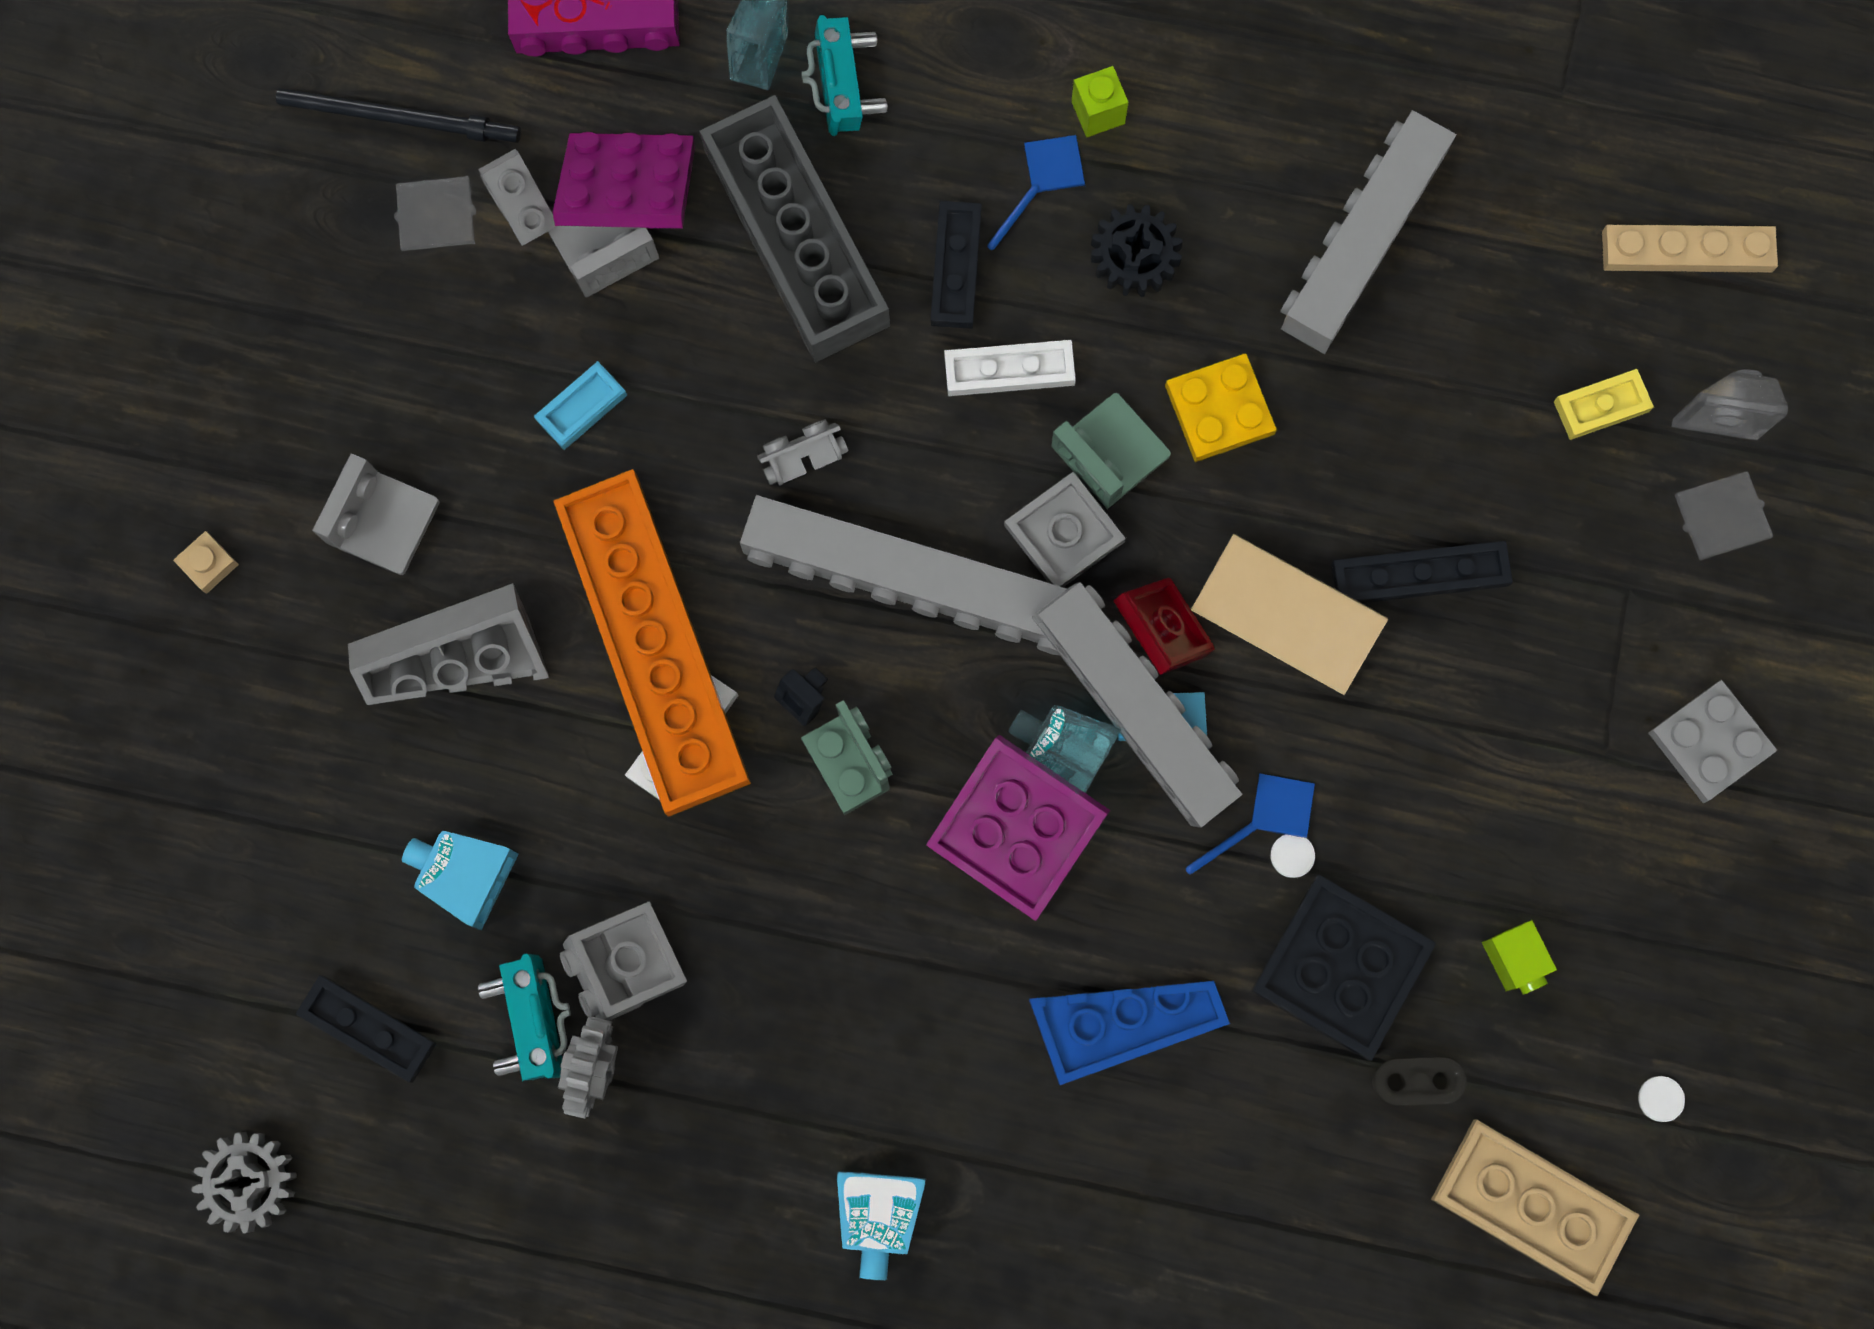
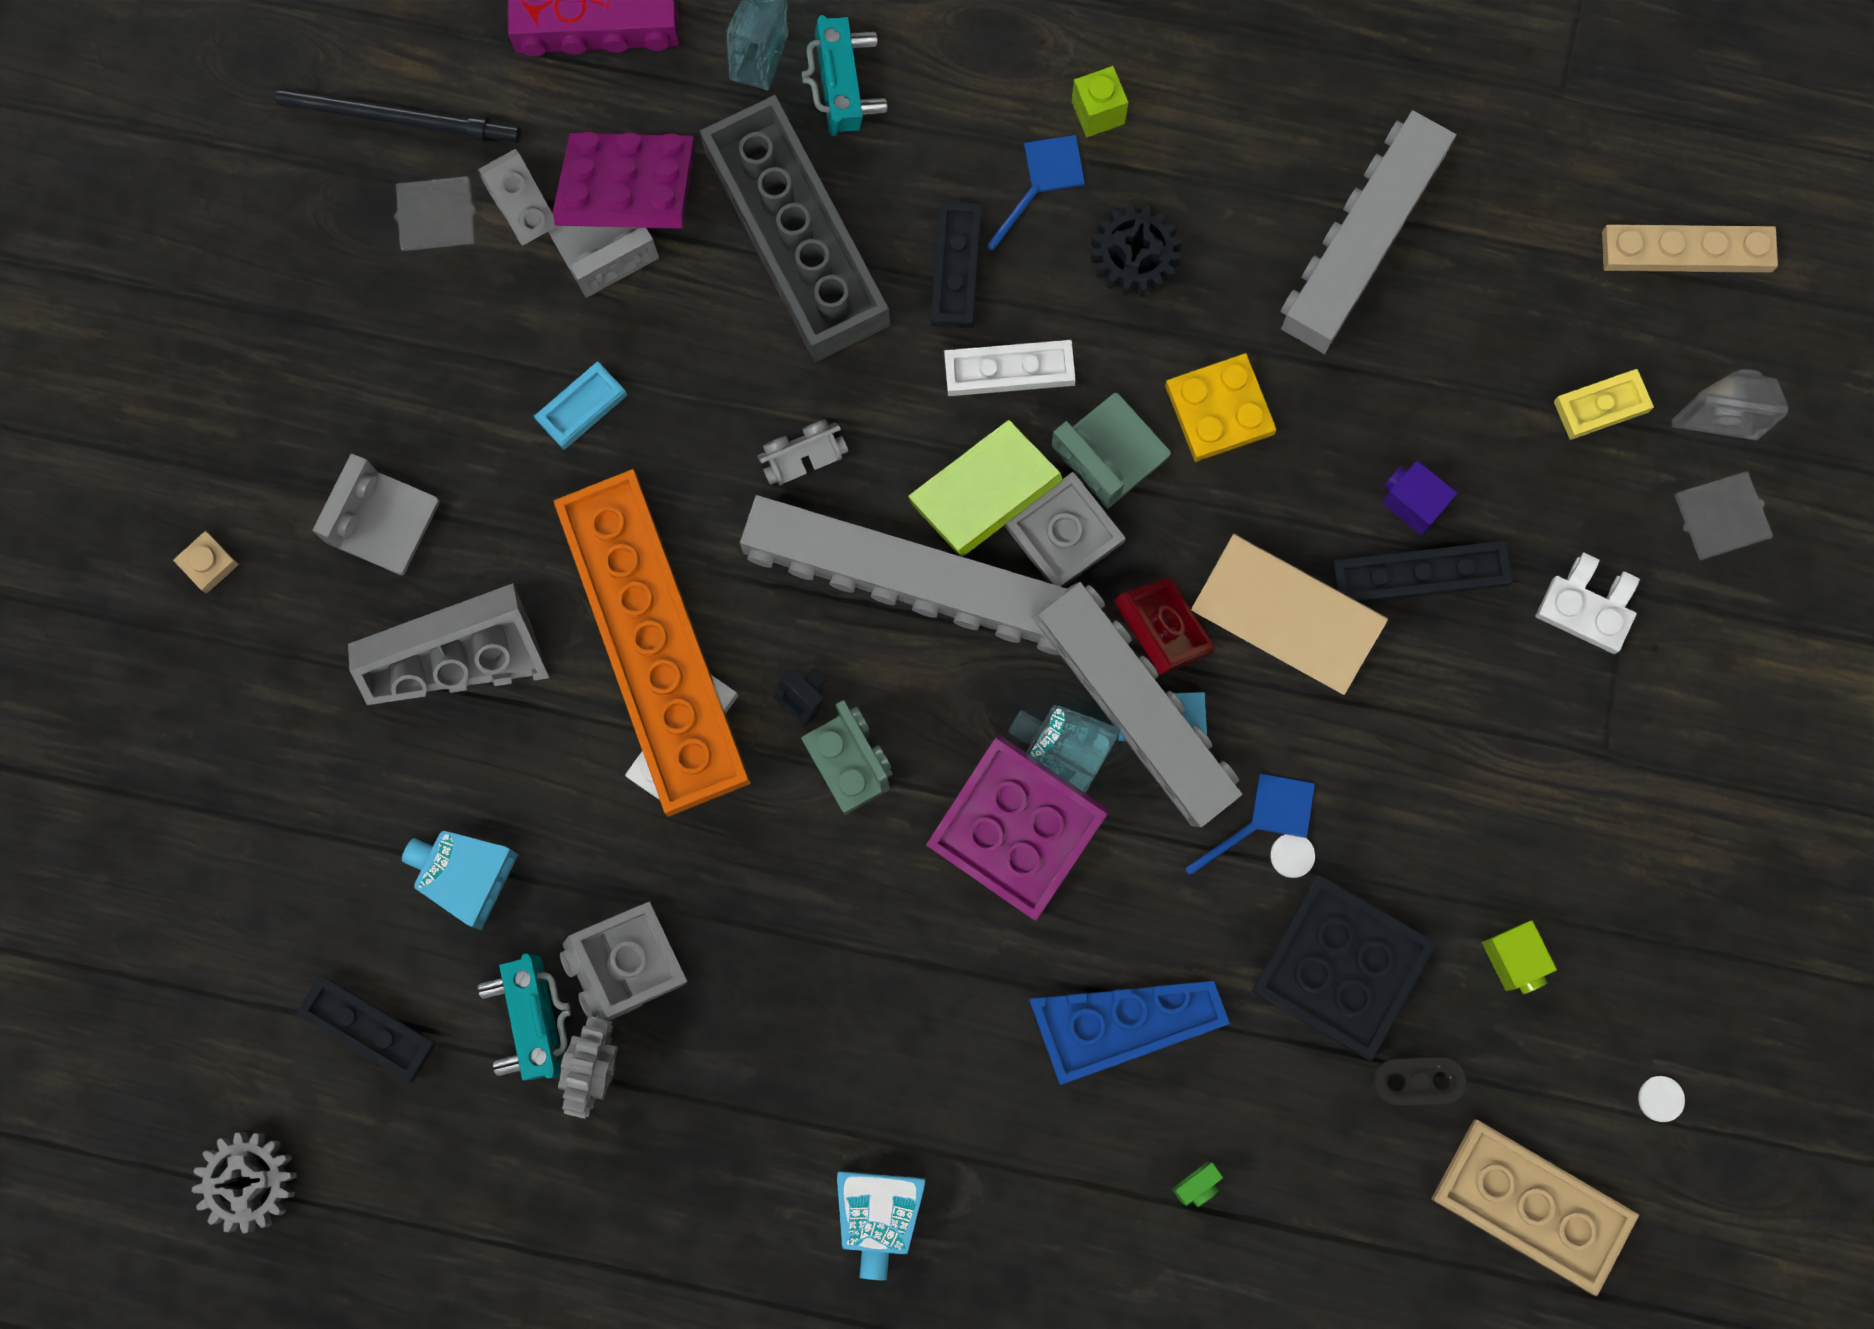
(985, 488): none -> lime tile
(1199, 1185): none -> bright green plate
(1417, 496): none -> dark purple brick
(1586, 614): none -> white plate
(1712, 741): light grey plate -> none

